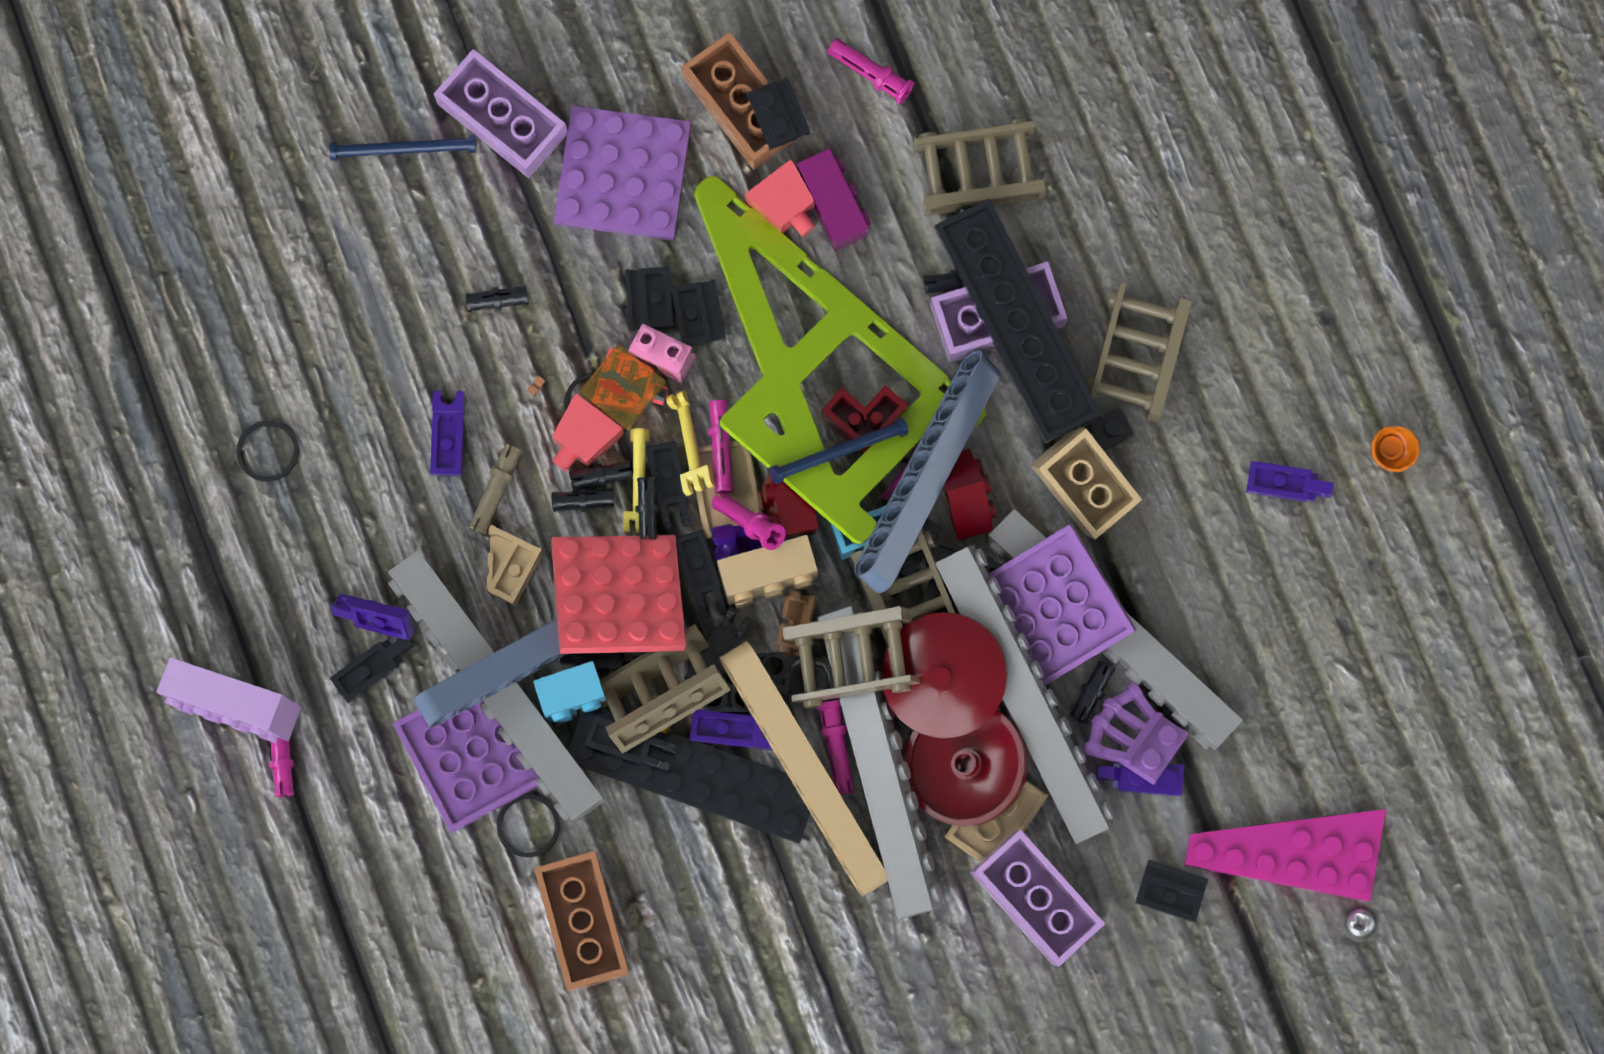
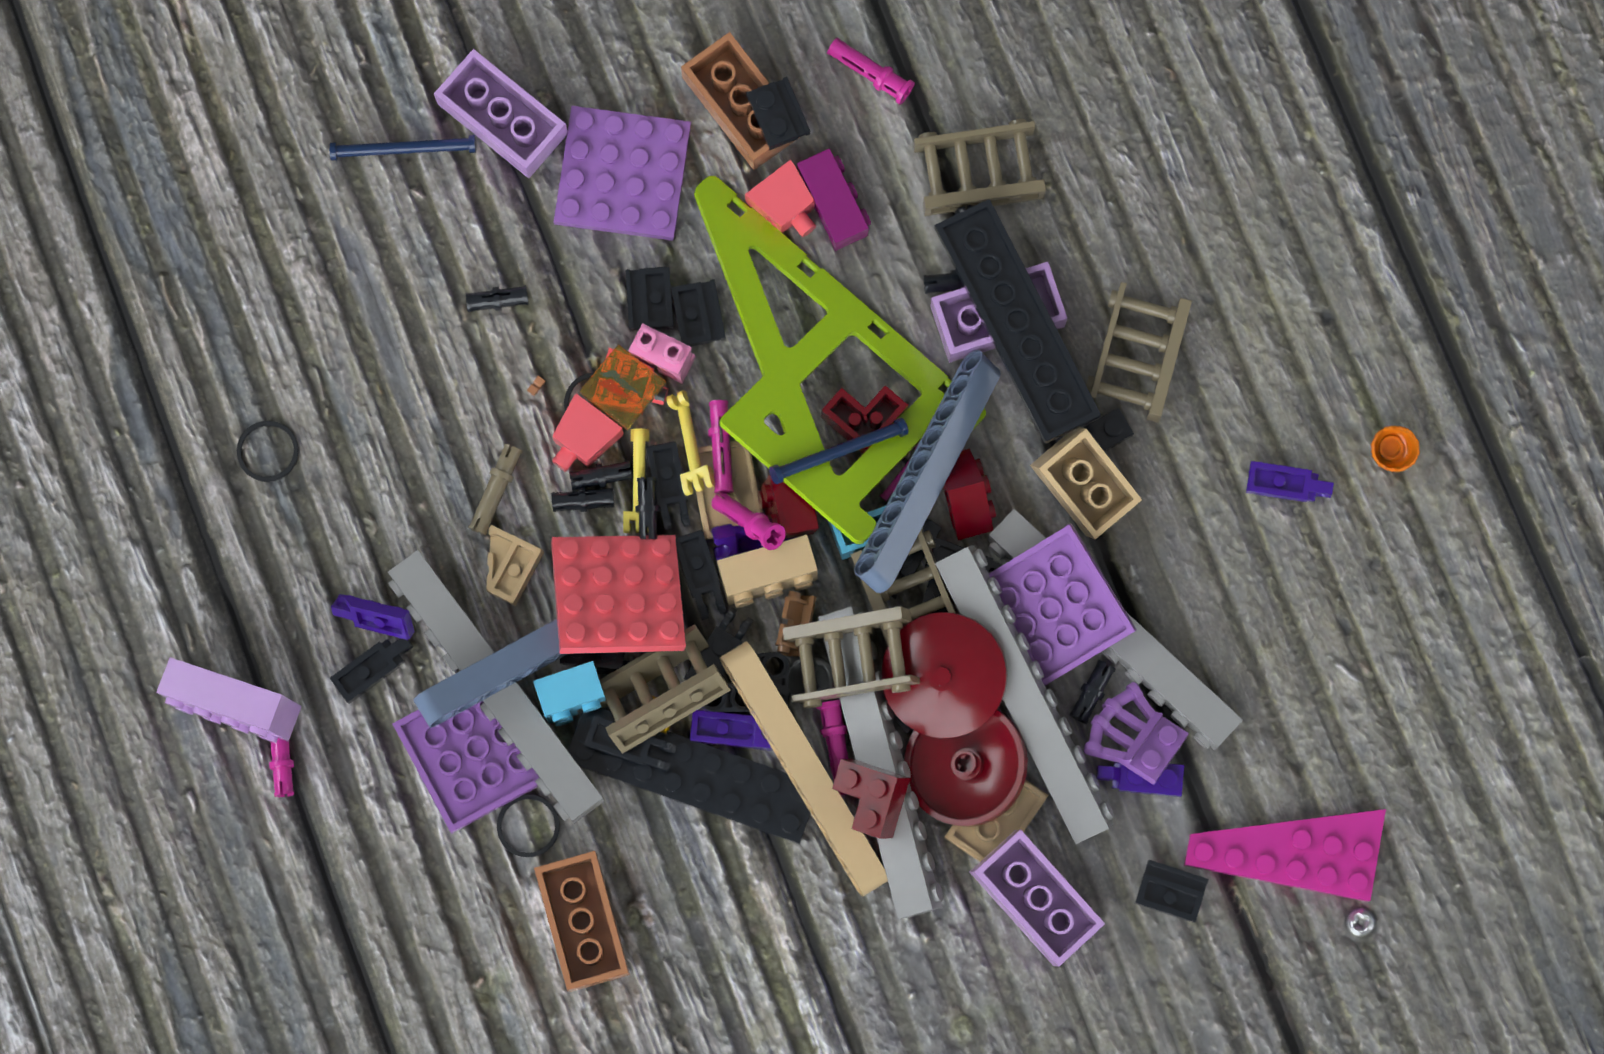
(447, 435): dark purple plate -> none
(879, 794): none -> dark red brick

